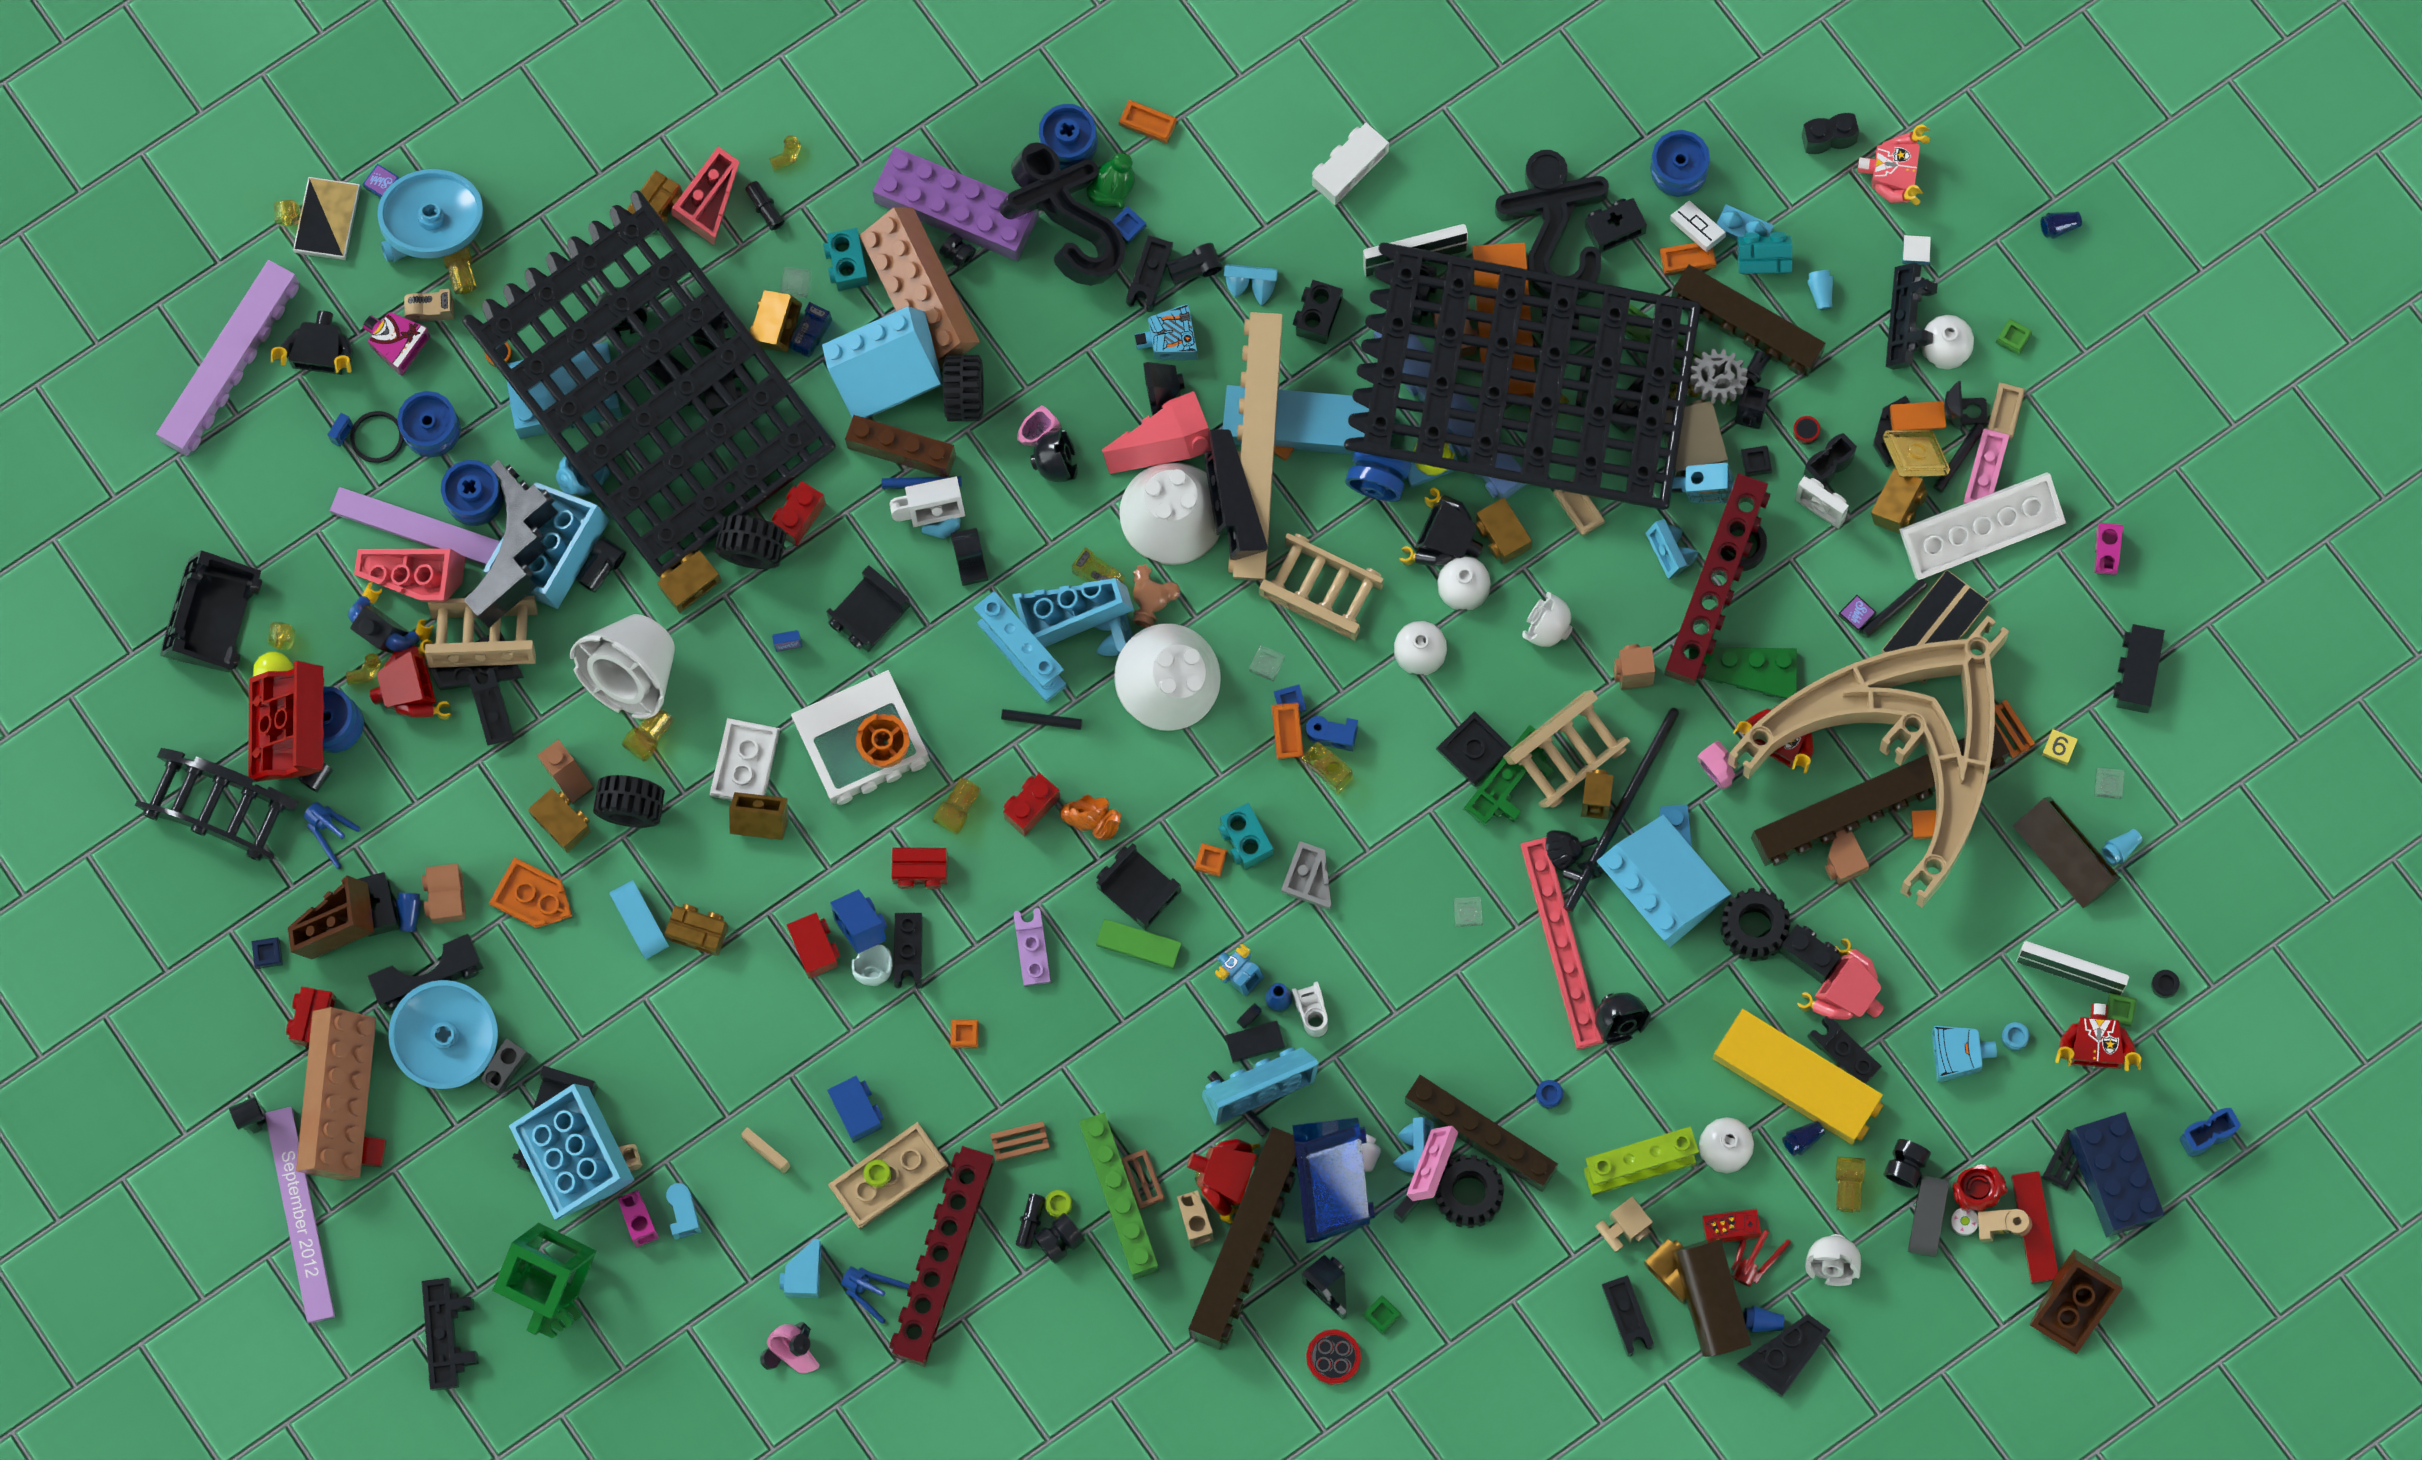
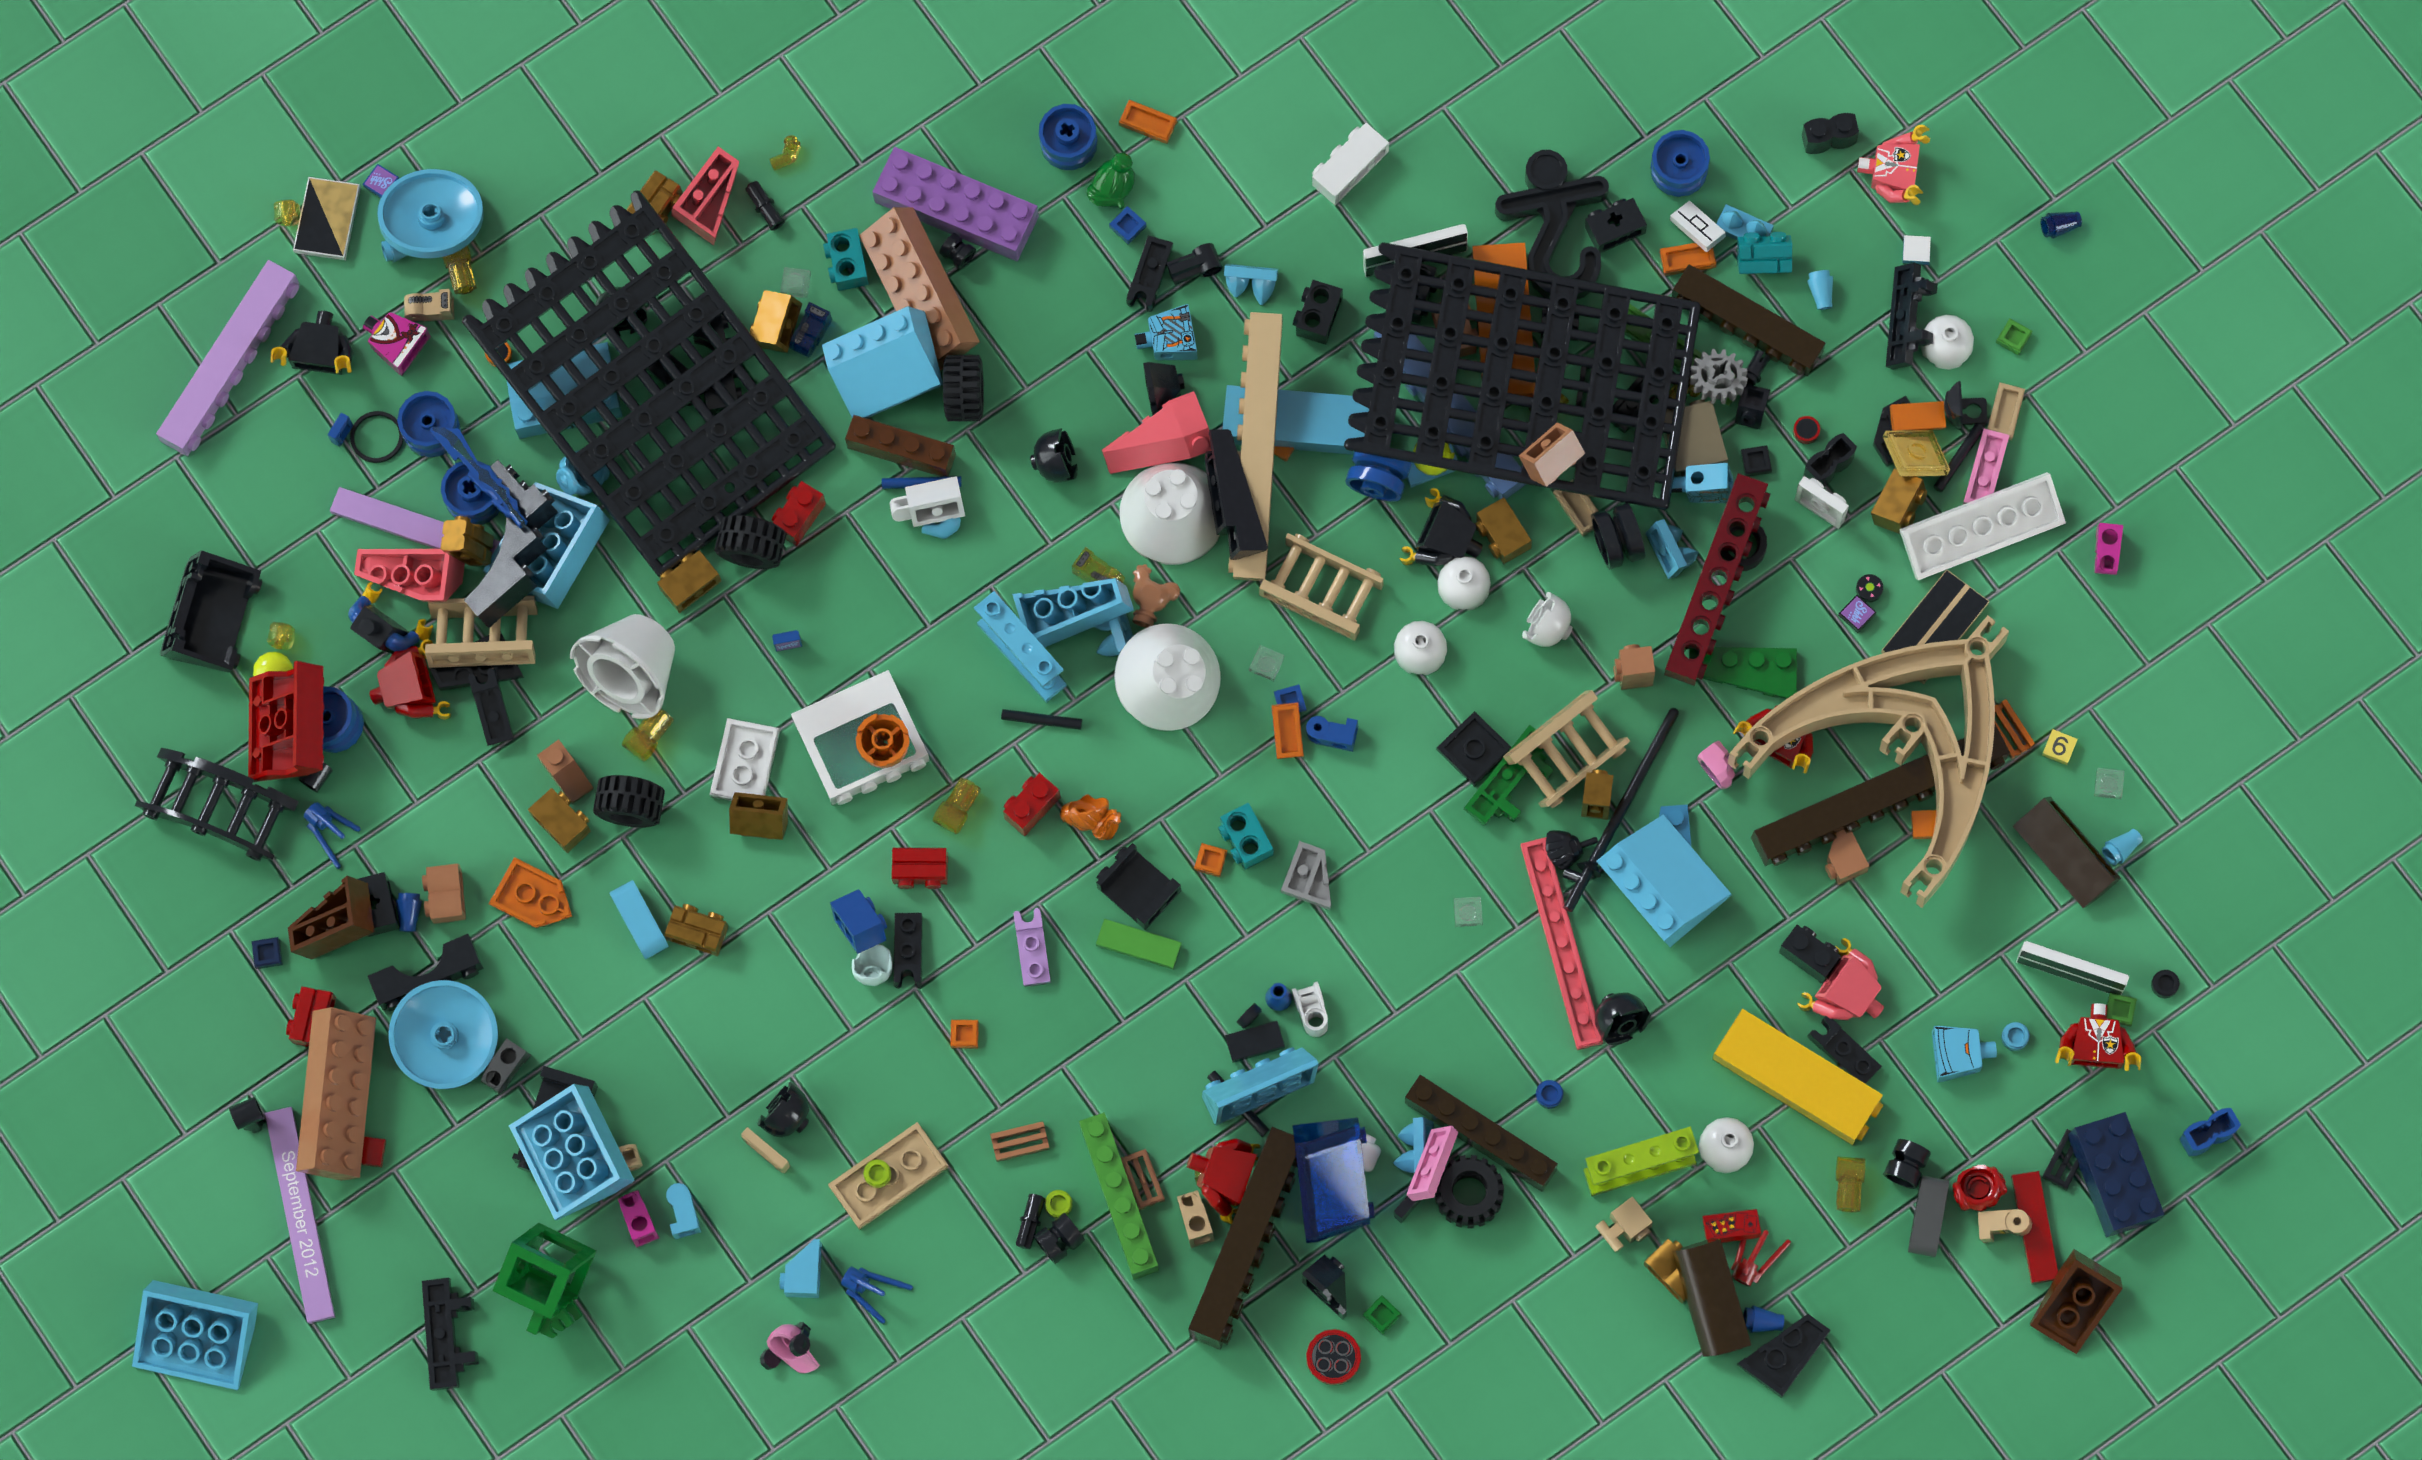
(194, 1334): none -> medium azure slope
(367, 672): clear yellow arm -> none
(467, 541): none -> pearl gold brick
(481, 475): none -> blue sword
(604, 559): black piece -> none
(786, 1112): none -> black cylinder
(813, 946): red brick -> none
(855, 1108): blue brick -> none
(868, 610): black panel -> none
(918, 1350): dark red brick -> none
(969, 556): black tile -> none
(1036, 425): rock -> none
(1050, 191): black piece -> none
(1239, 970): dark azure piece -> none
(1328, 767): clear yellow leg -> none
(1552, 454): none -> nougat brick
(1618, 536): none -> black wheel
(1627, 1314): black plate -> none
(1755, 902): black tyre -> none
(1802, 1138): clear blue cone -> none
(1834, 1260): white cylinder -> none
(1869, 588): none -> black tile
(1894, 607): black bar -> none
(1964, 1222): white tile -> none
(2138, 668): black brick -> none

